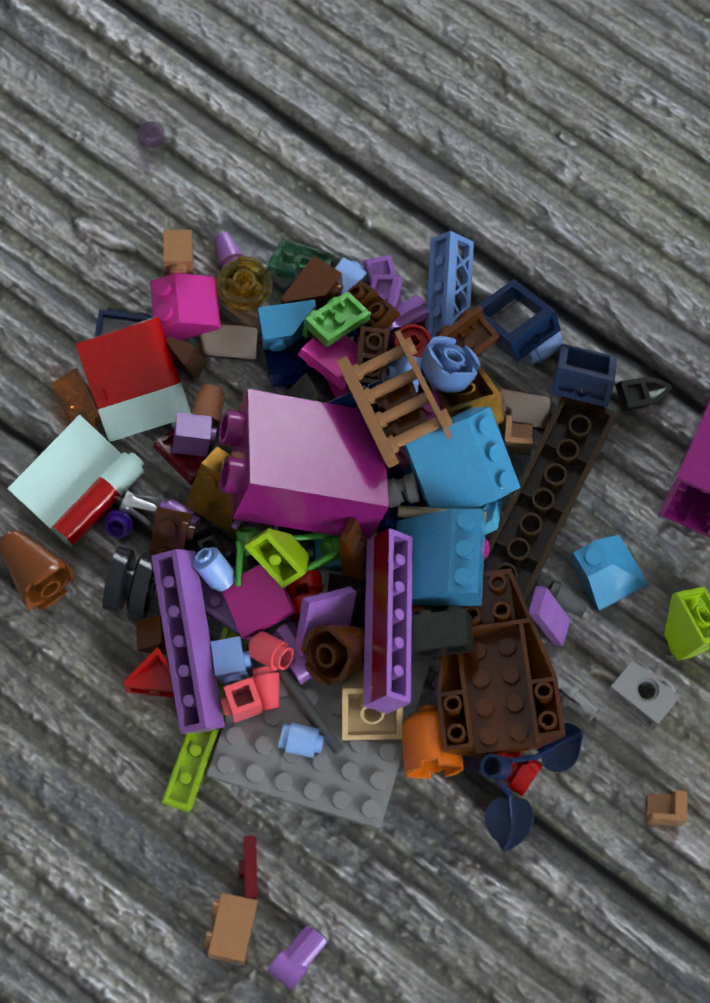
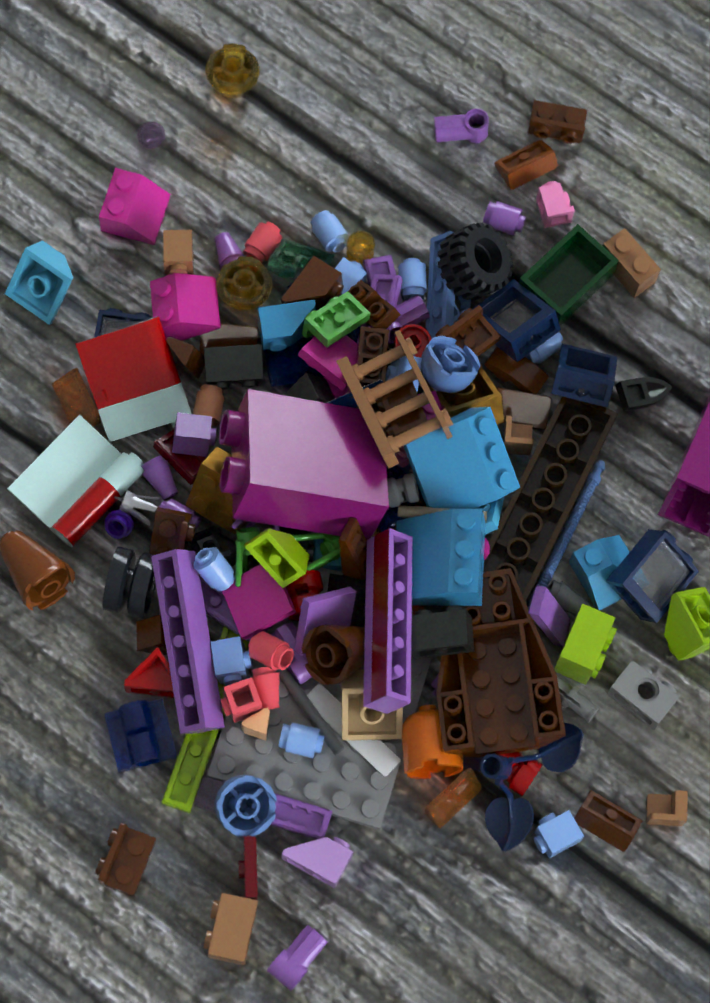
(40, 281): none -> medium azure slope
(125, 860): none -> reddish brown bracket
(133, 207): none -> dark pink slope
(140, 734): none -> clear blue plate
(160, 477): none -> medium lavender cone
(207, 794): none -> clear purple tile
(232, 70): none -> clear yellow cone
(234, 365): none -> pearl dark grey brick
(245, 805): none -> medium blue cylinder
(257, 724): none -> light nougat slope
(262, 241): none -> coral brick
(301, 817): none -> medium lavender plate
(320, 858): none -> lavender slope
(329, 231): none -> light blue brick
(362, 243): none -> clear yellow wheel
(372, 750): none -> white sticker
(414, 278): none -> light blue brick
(453, 798): none -> clear orange slope
(459, 127): none -> medium lavender piece
(475, 261): none -> black tyre
(504, 217): none -> medium lavender brick
(523, 374): none -> reddish brown slope
(527, 164): none -> dark orange slope
(554, 205): none -> bright pink brick
(557, 122): none -> reddish brown bracket
(557, 833): none -> light blue brick
(570, 272): none -> dark green piece
(587, 638): none -> lime brick
(591, 482): none -> medium blue hose
(607, 821): none -> reddish brown slope
(635, 266): none -> medium nougat brick
(652, 575): none -> window

